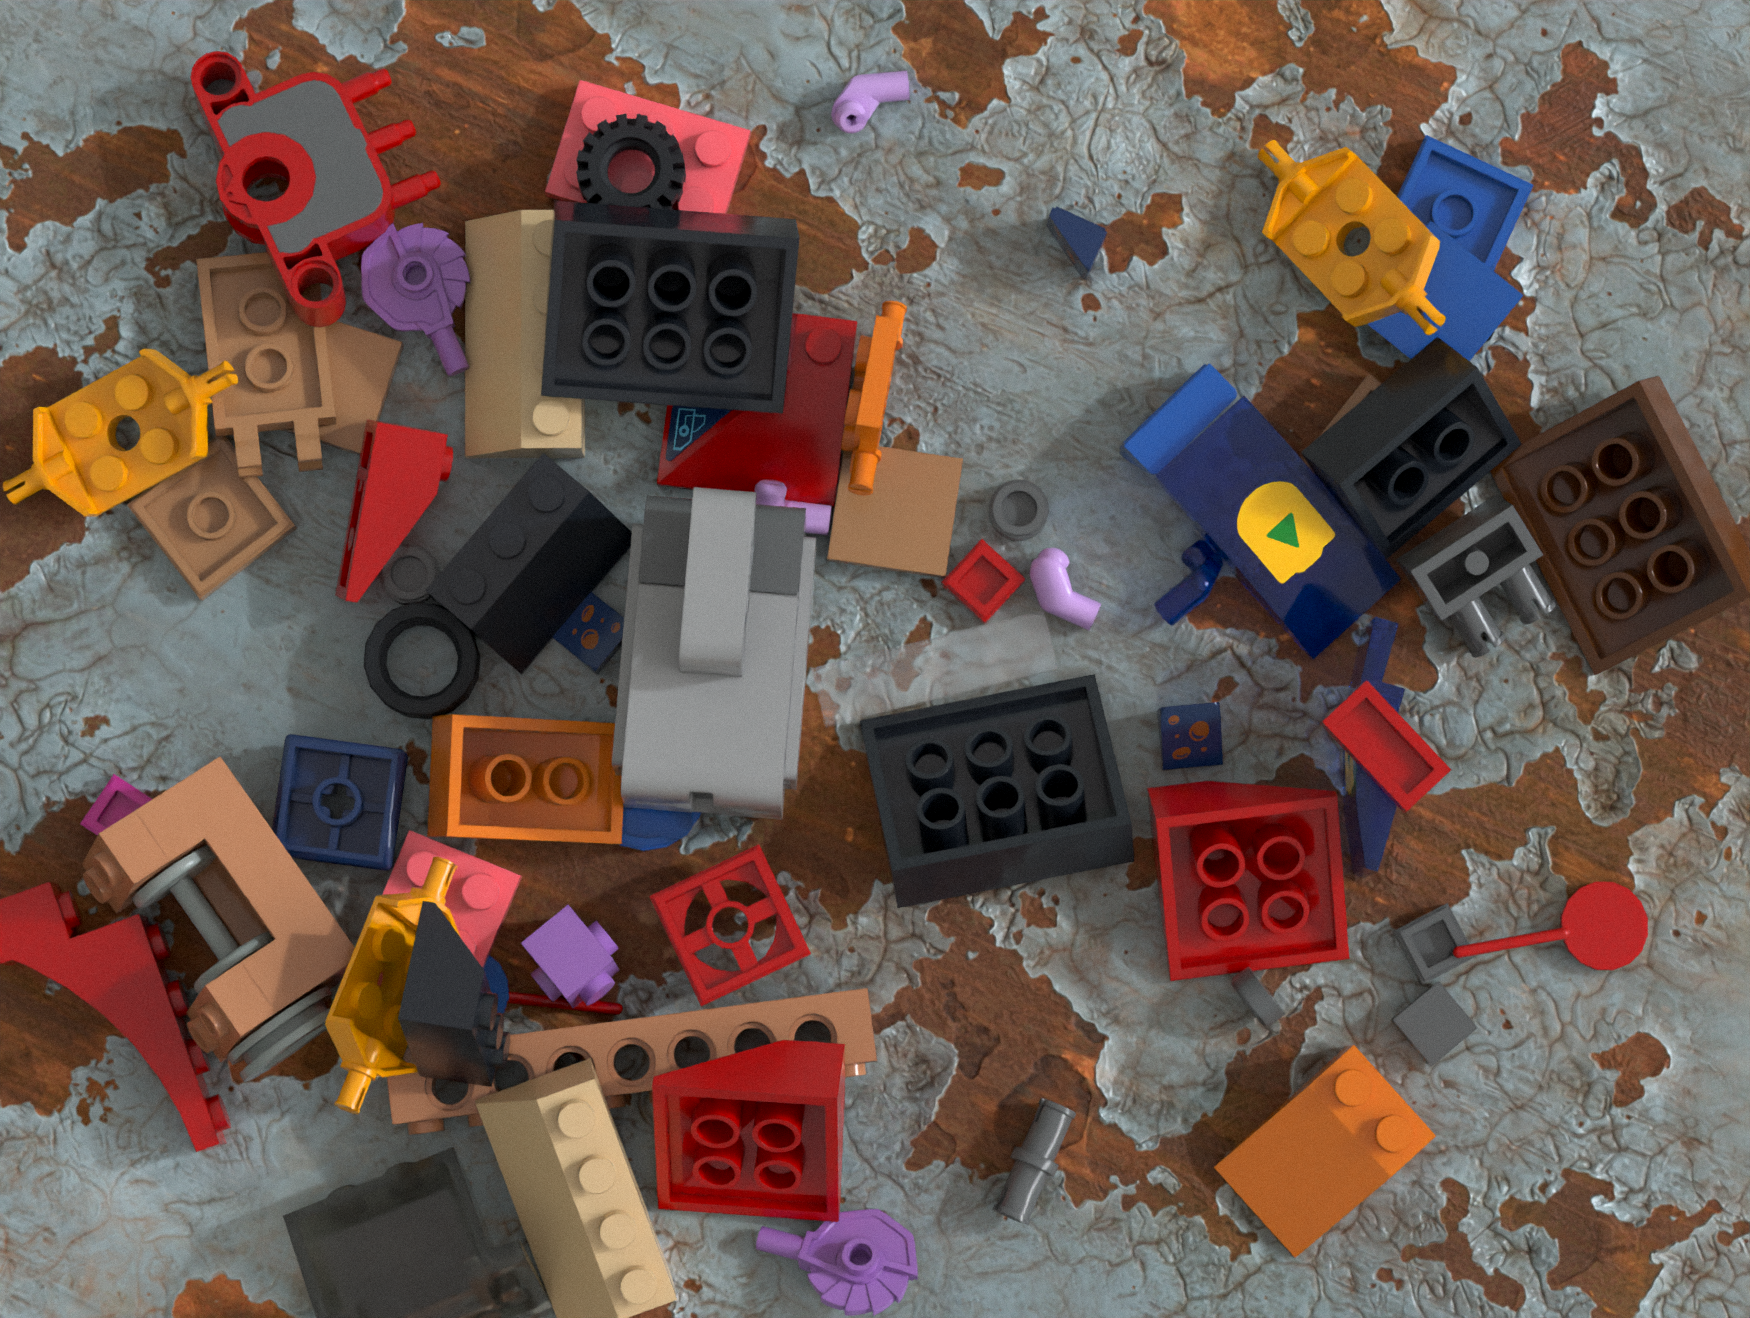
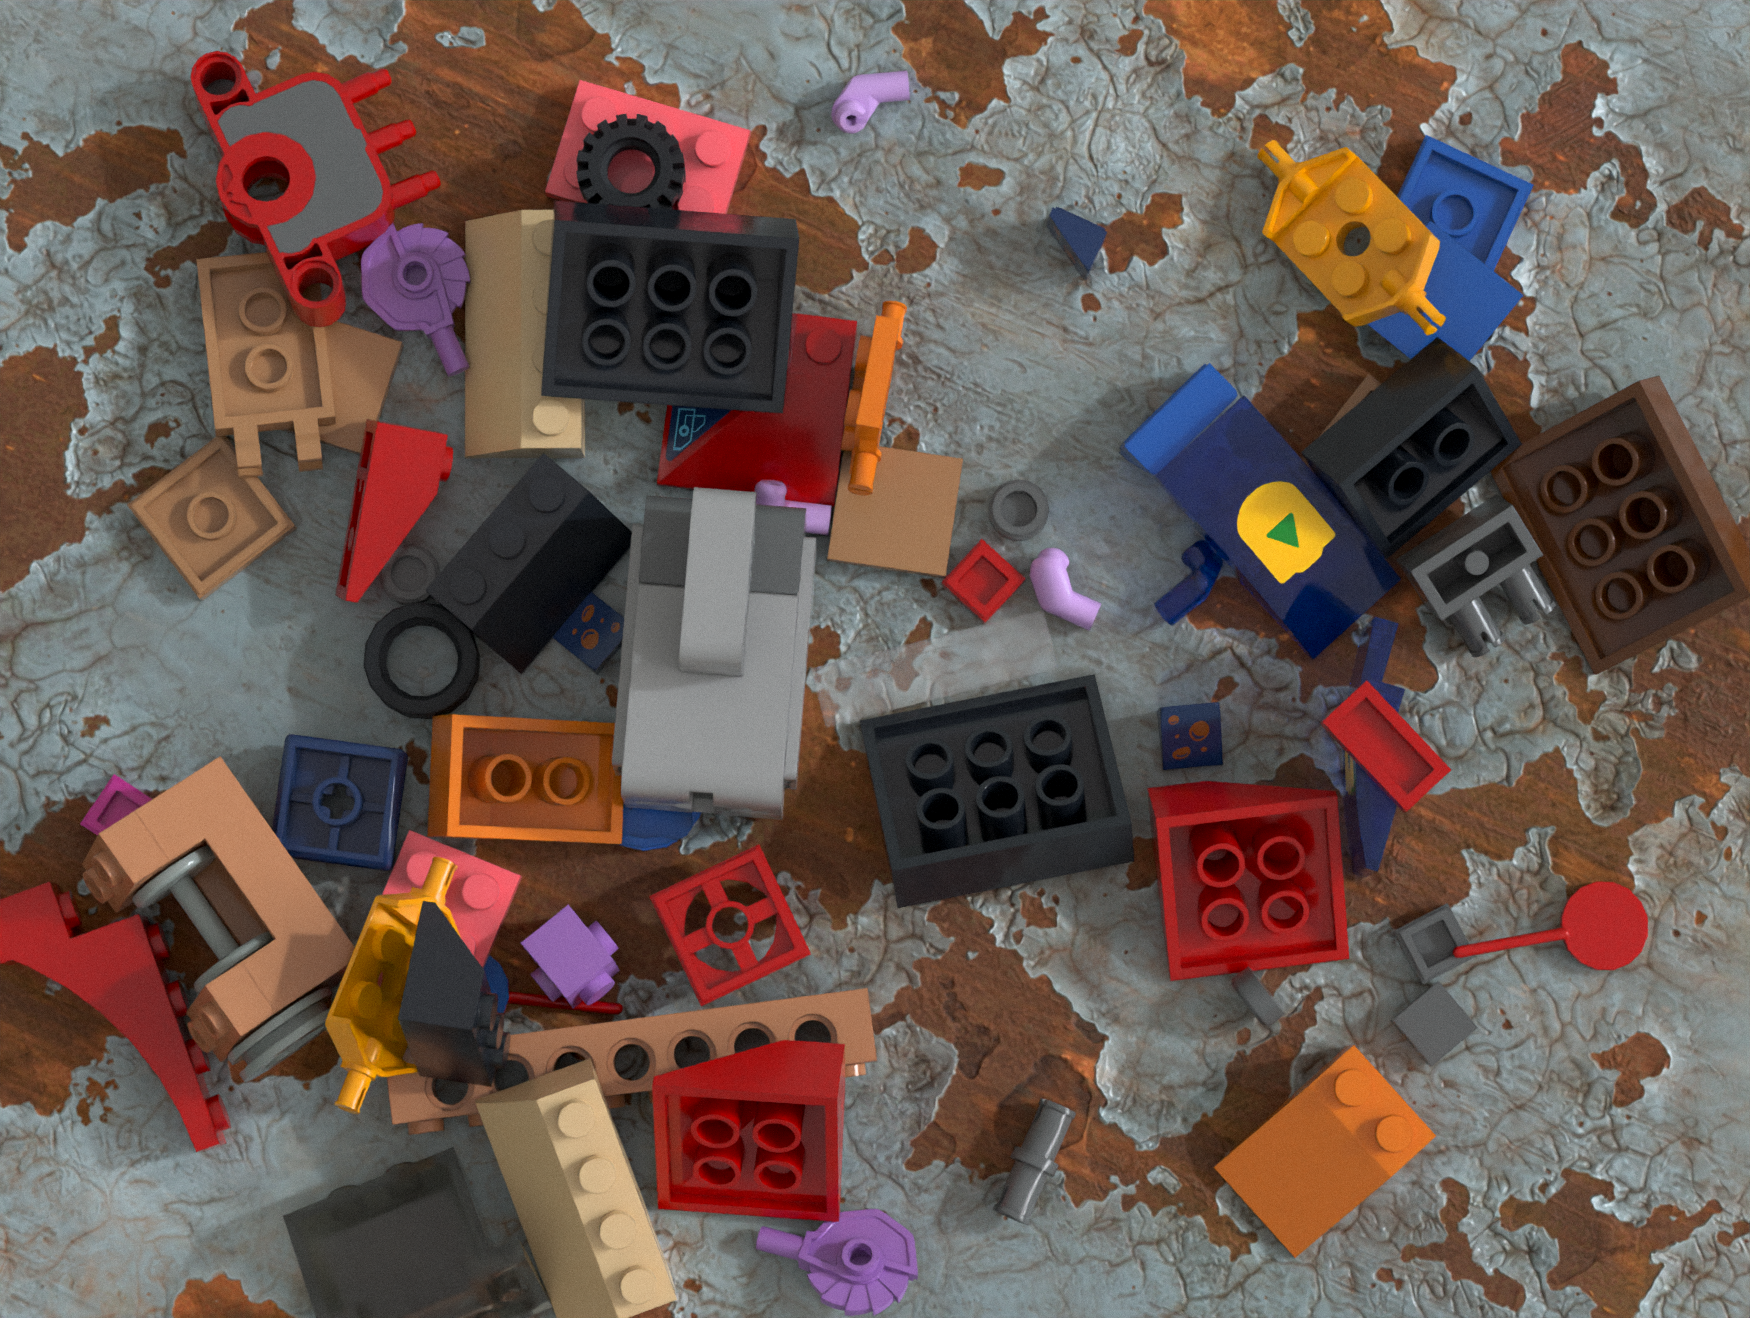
(78, 444): light orange plate -> none

